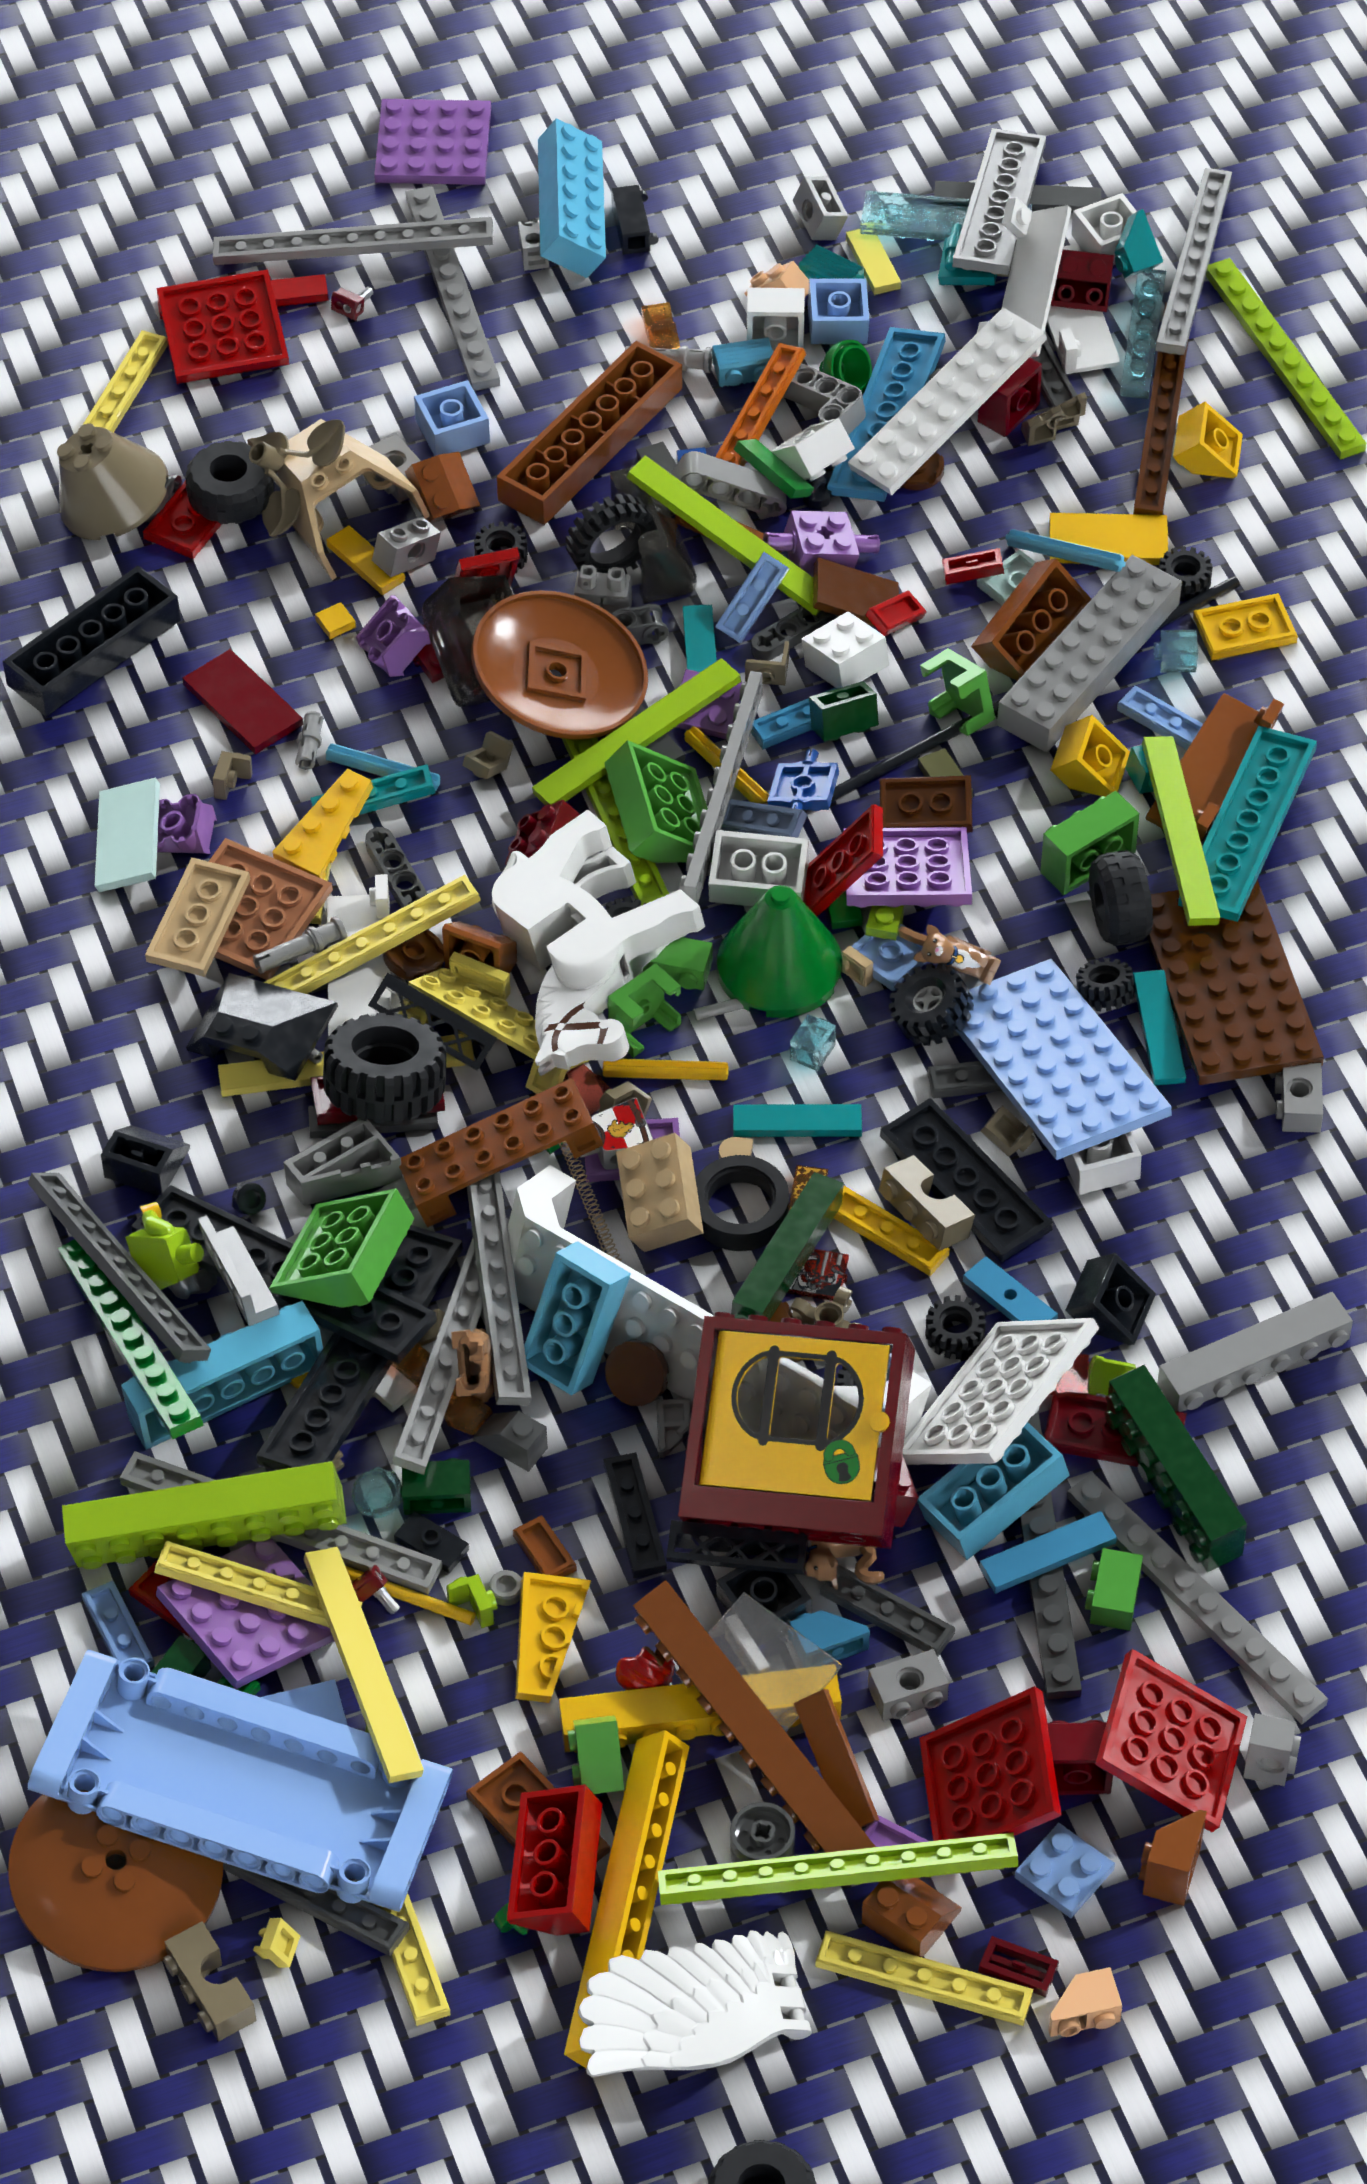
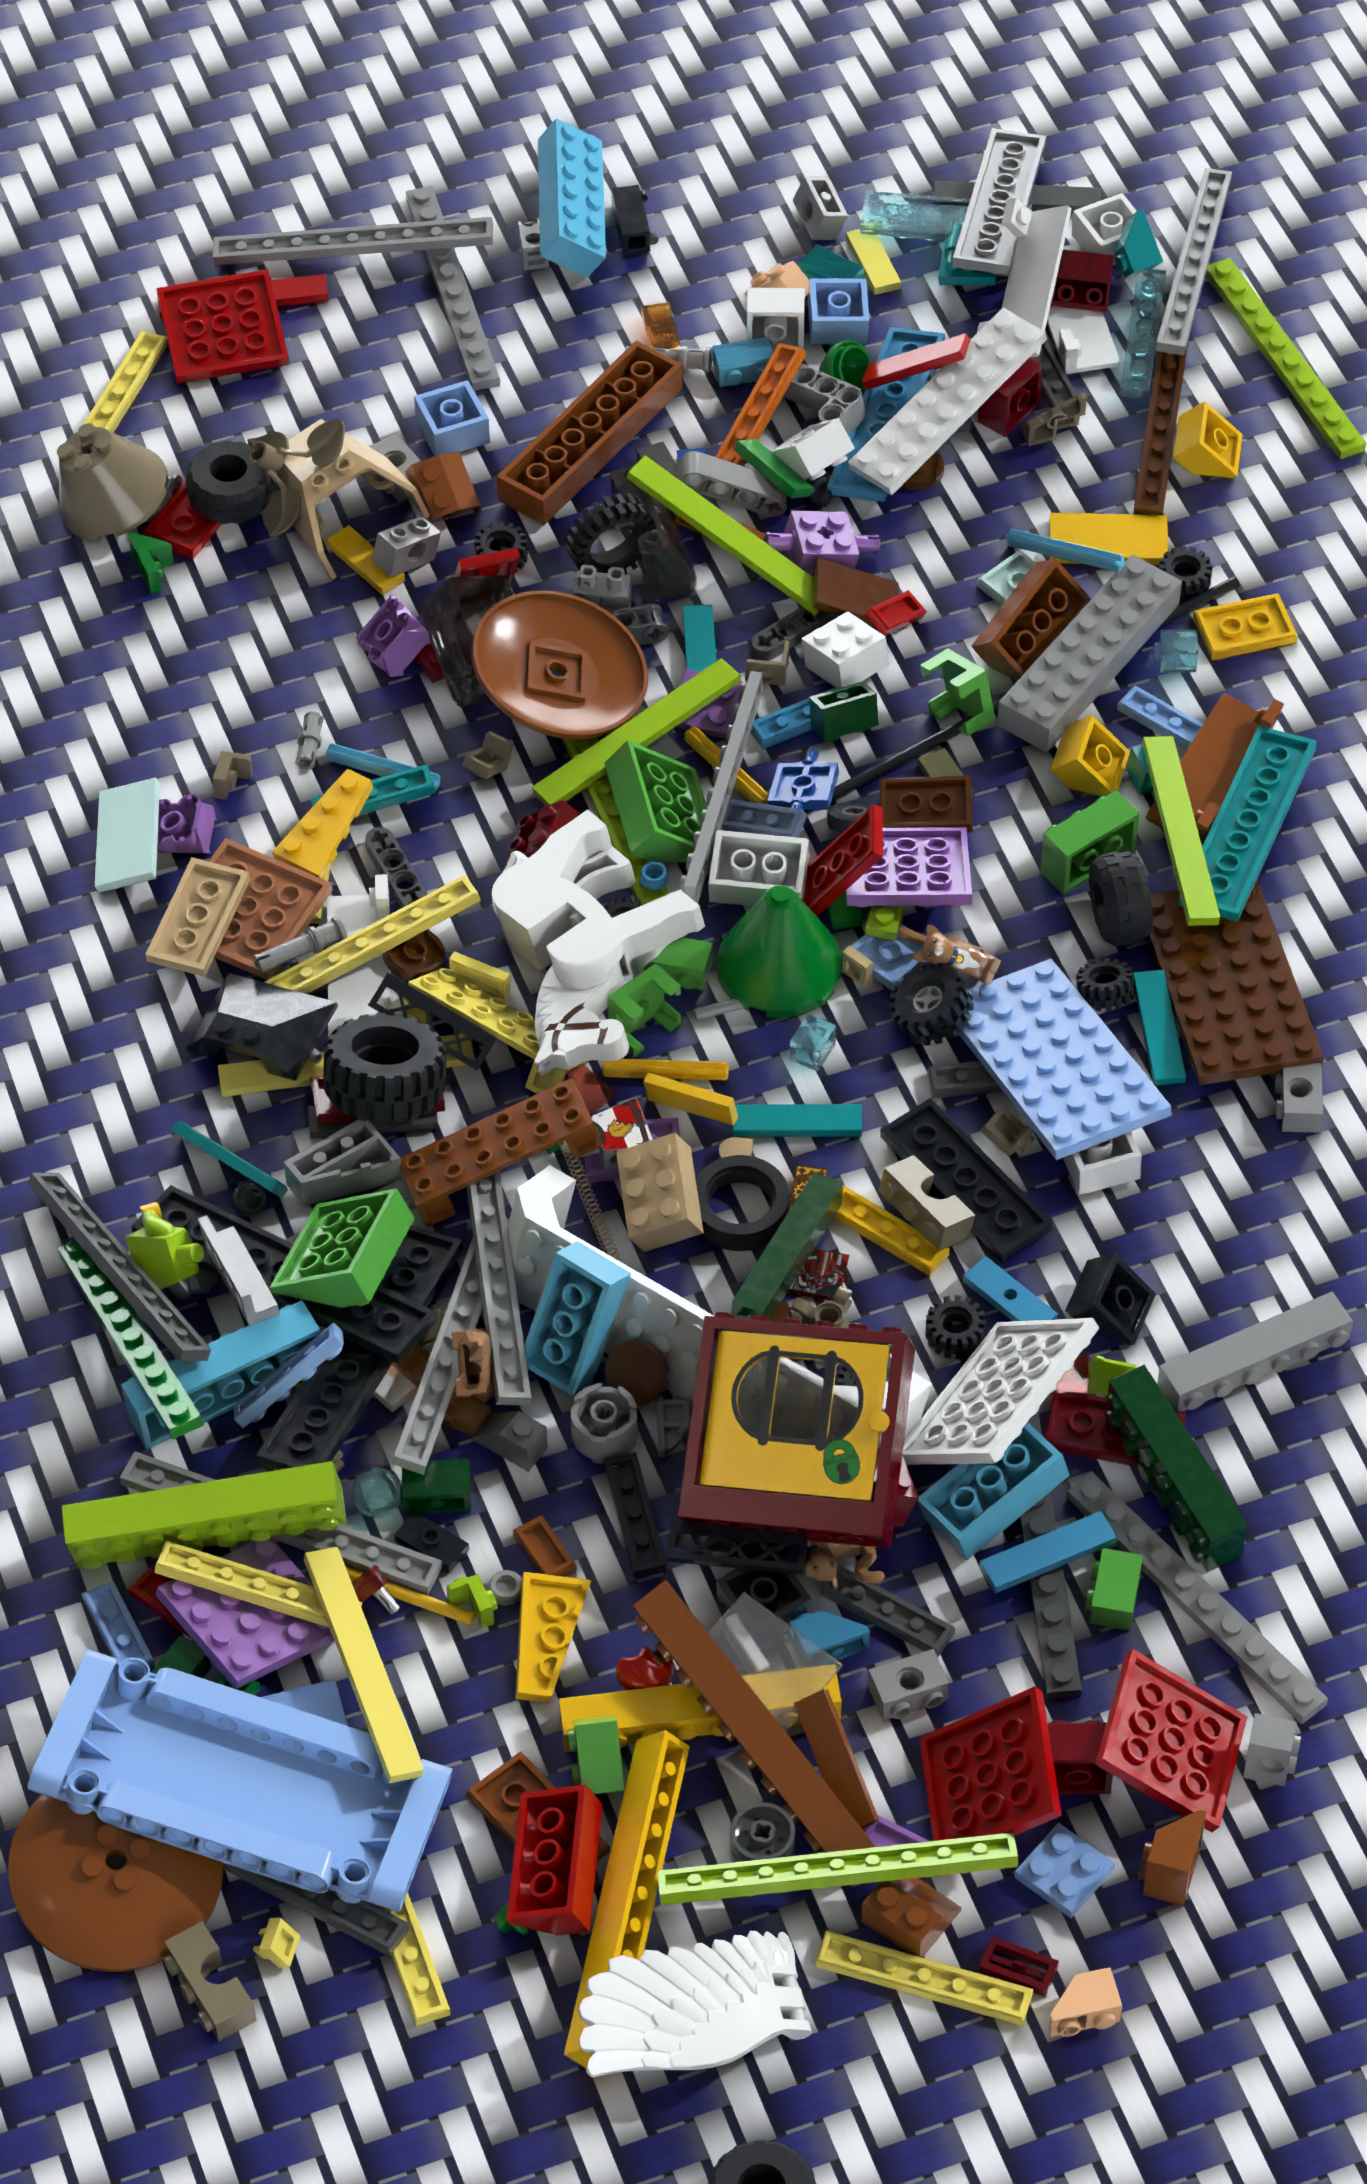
(91, 640): black brick -> none
(142, 1159): black slope -> none
(149, 558): none -> green slope
(230, 1158): none -> teal tile
(242, 701): dark red tile -> none
(280, 1382): none -> light blue plate
(335, 620): yellow tile -> none
(349, 303): dark red piece -> none
(433, 141): medium lavender plate -> none
(480, 945): dark orange slope -> none
(603, 1422): none -> light grey brick
(623, 1093): dark tan bracket -> none
(654, 870): none -> dark azure plate
(690, 1099): none -> yellow tile
(752, 597): light blue tile -> none
(844, 814): none -> black bush
(916, 361): none -> tile
(973, 566): red tile -> none

